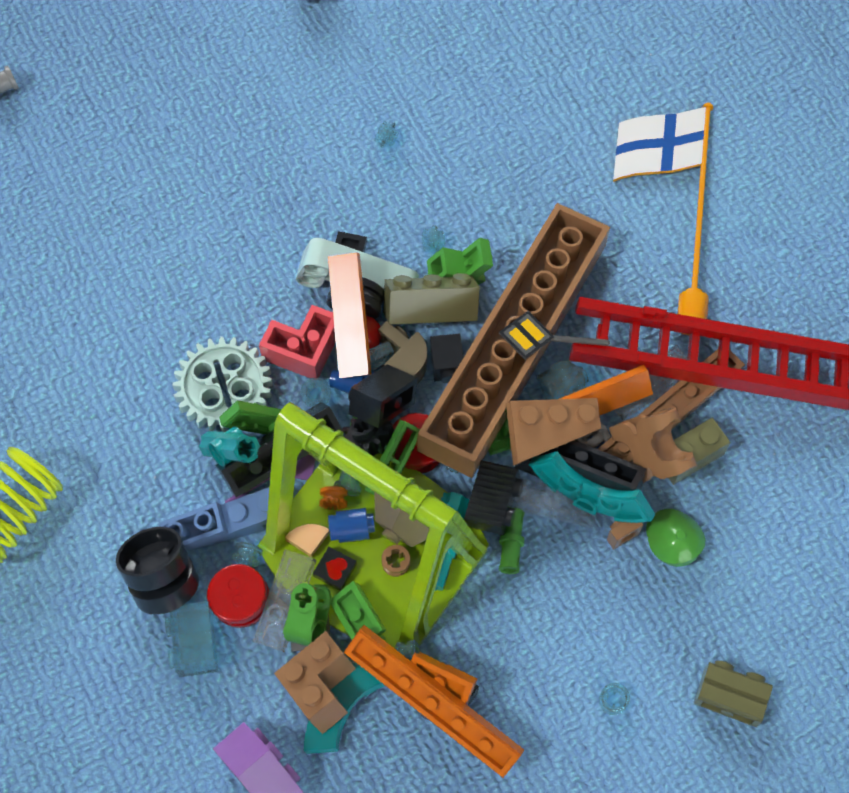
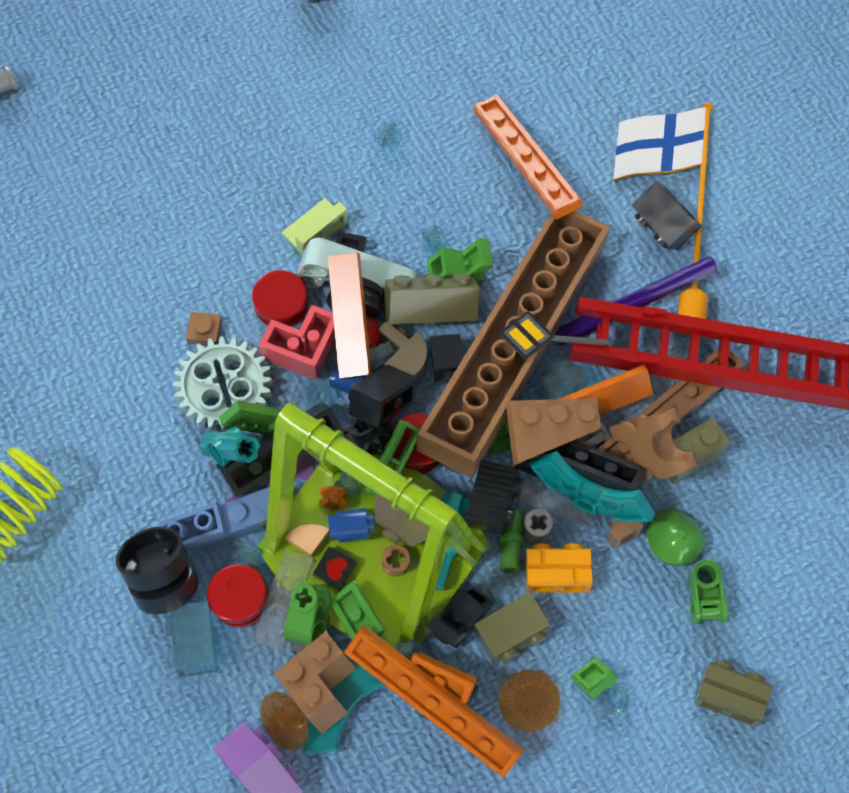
(203, 327): none -> medium nougat plate
(280, 297): none -> red head
(283, 720): none -> clear orange wheel
(318, 222): none -> yellowish green panel
(458, 619): none -> black brick
(512, 629): none -> olive brick
(527, 157): none -> orange tile
(529, 701): none -> clear orange wheel
(536, 518): none -> light grey bush
(558, 569): none -> light orange brick
(594, 678): none -> bright green tile
(645, 295): none -> dark purple axle
(666, 216): none -> black brick
(707, 600): none -> bright green piece

